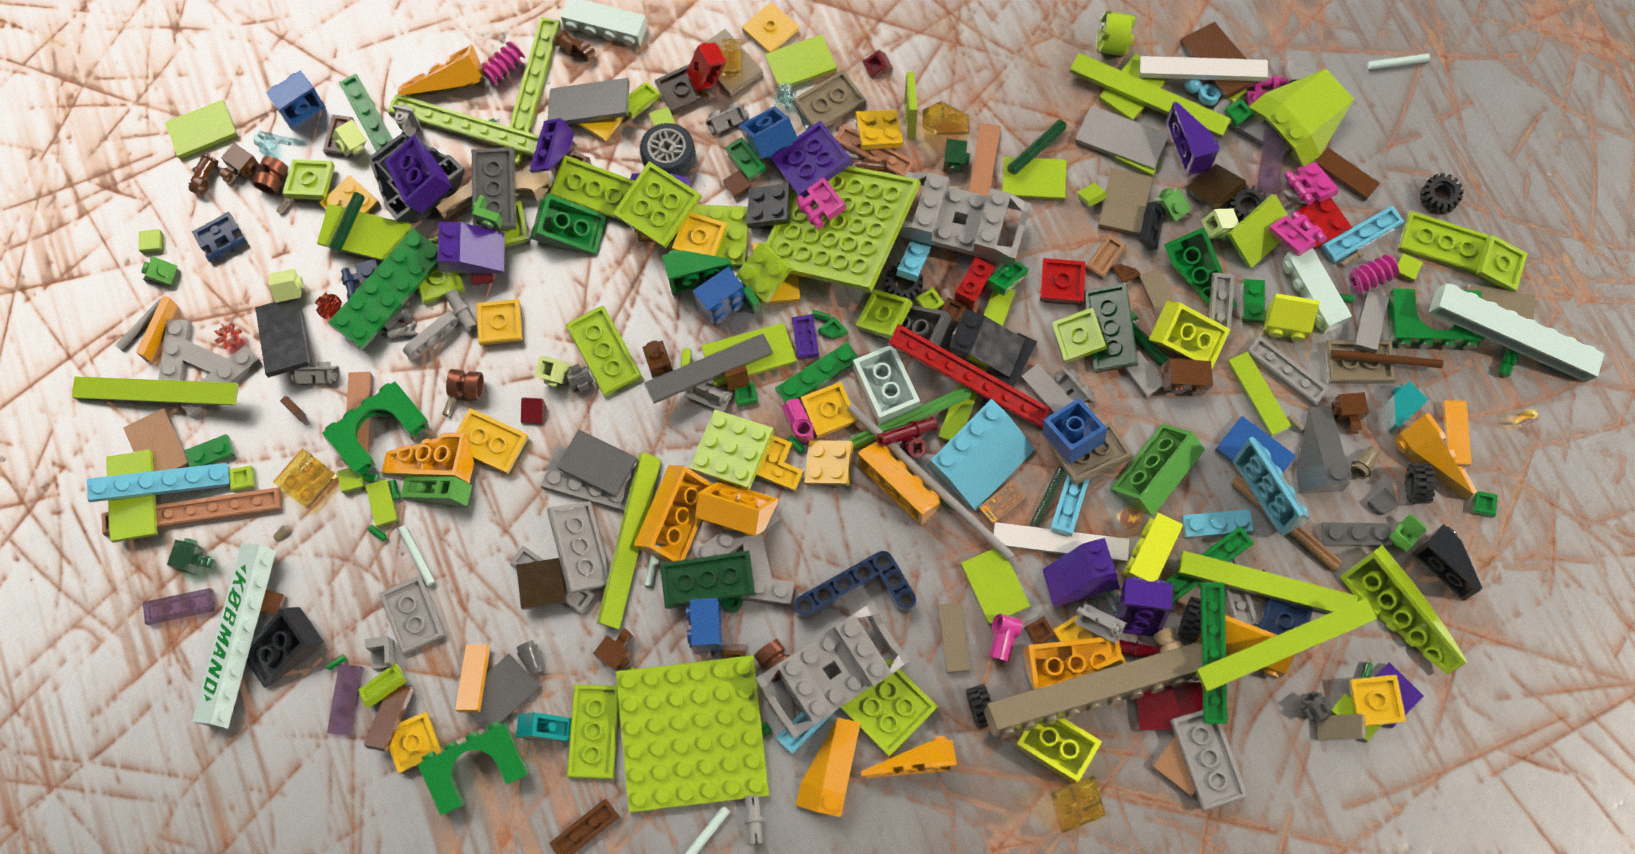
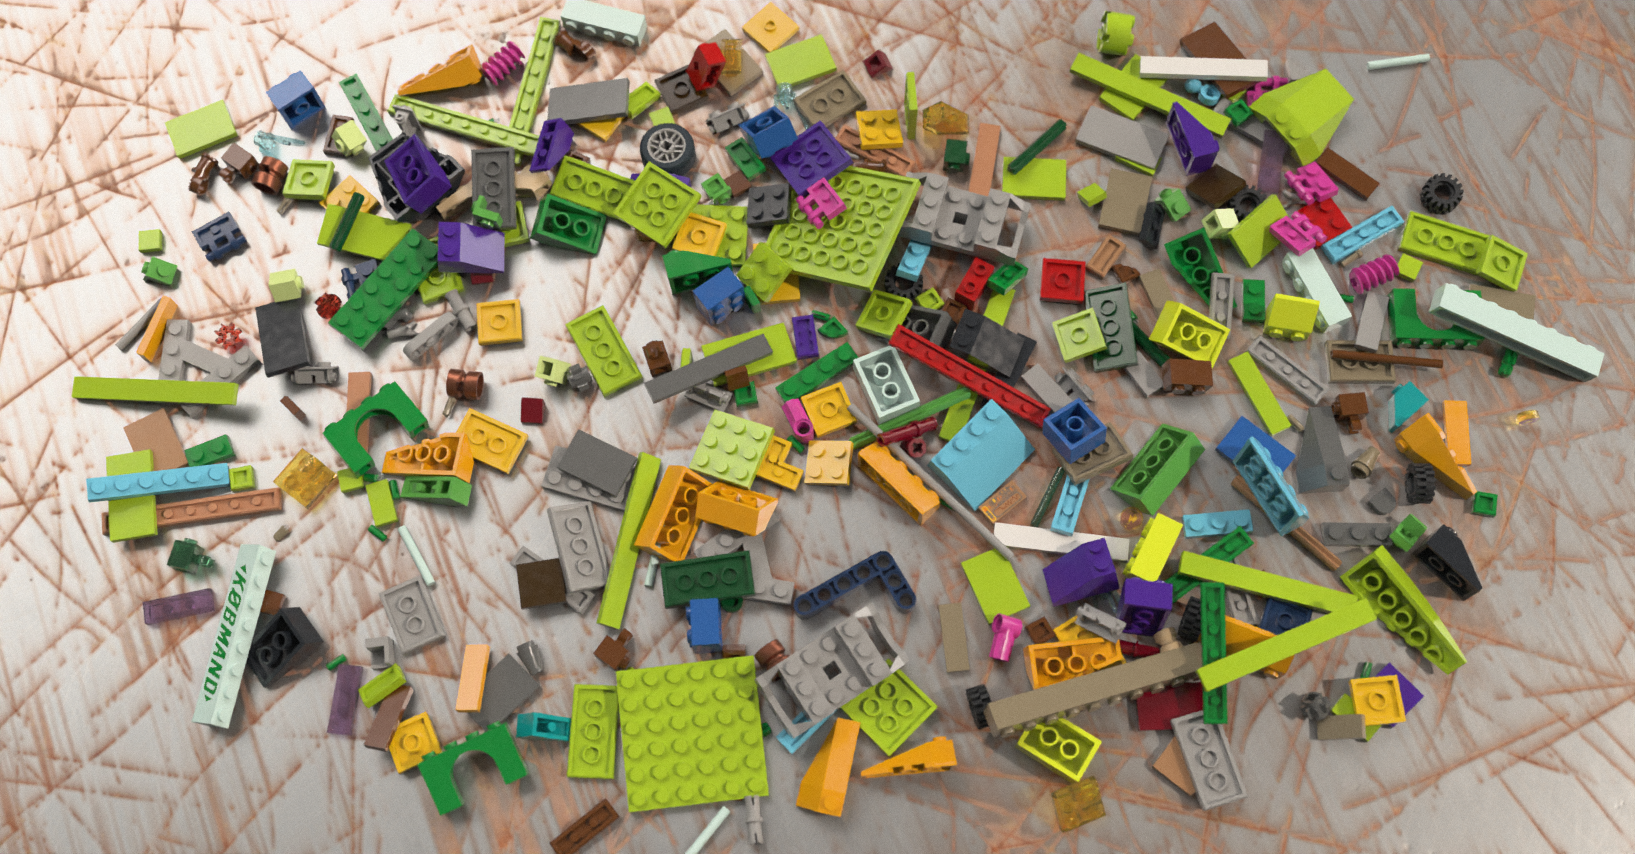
(717, 189): none -> bright green bracket

